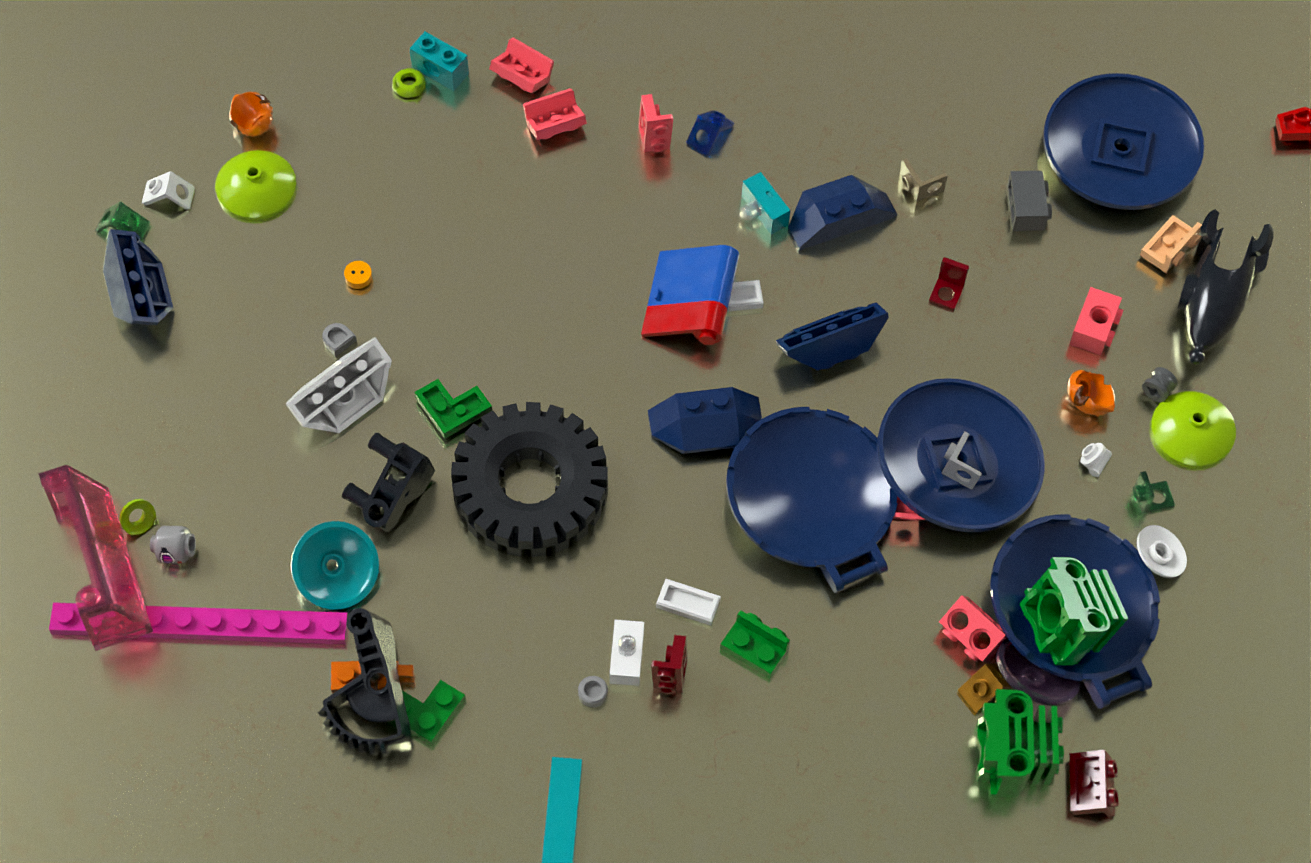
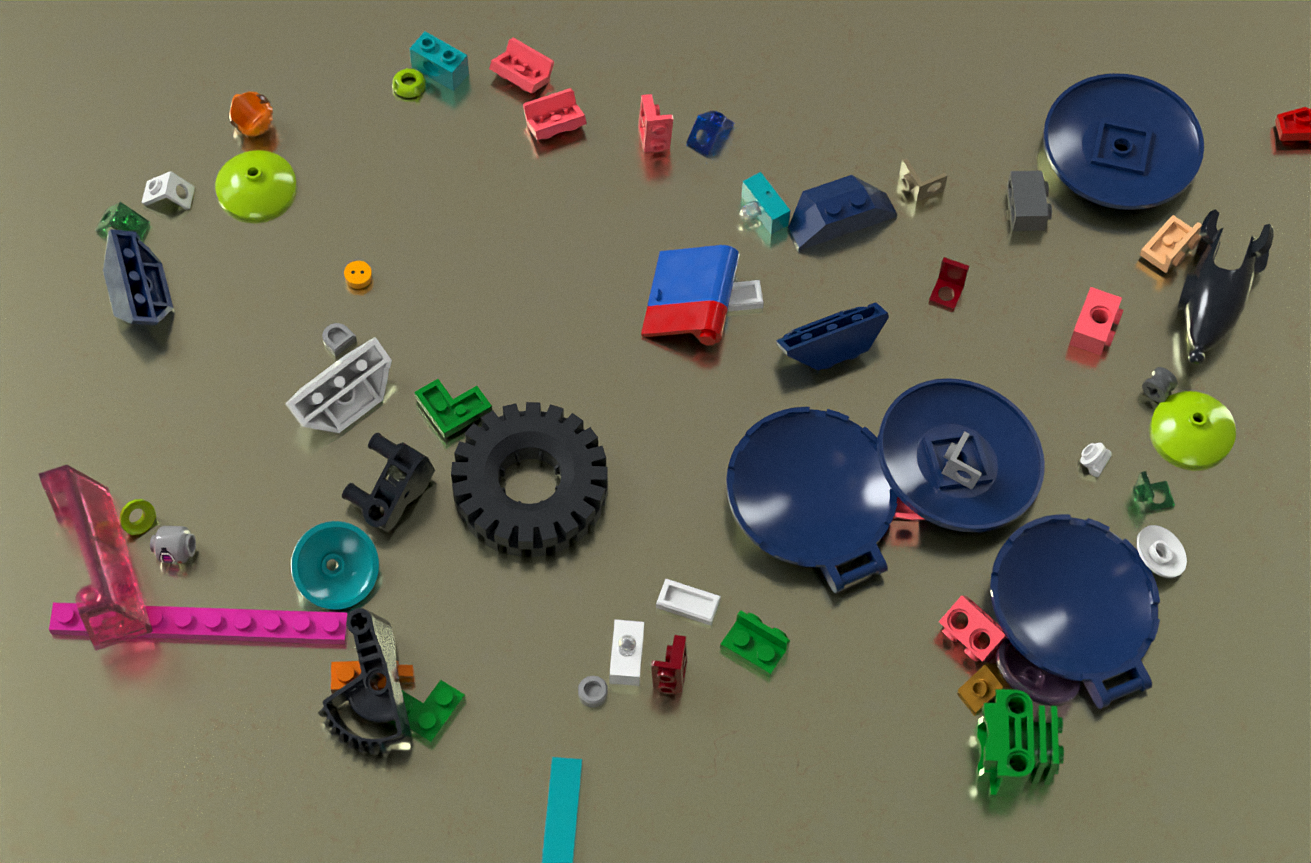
(704, 419): dark blue wedge -> none
(1072, 610): green piece -> none
(1090, 393): orange hair -> none
(1093, 783): dark red bracket -> none

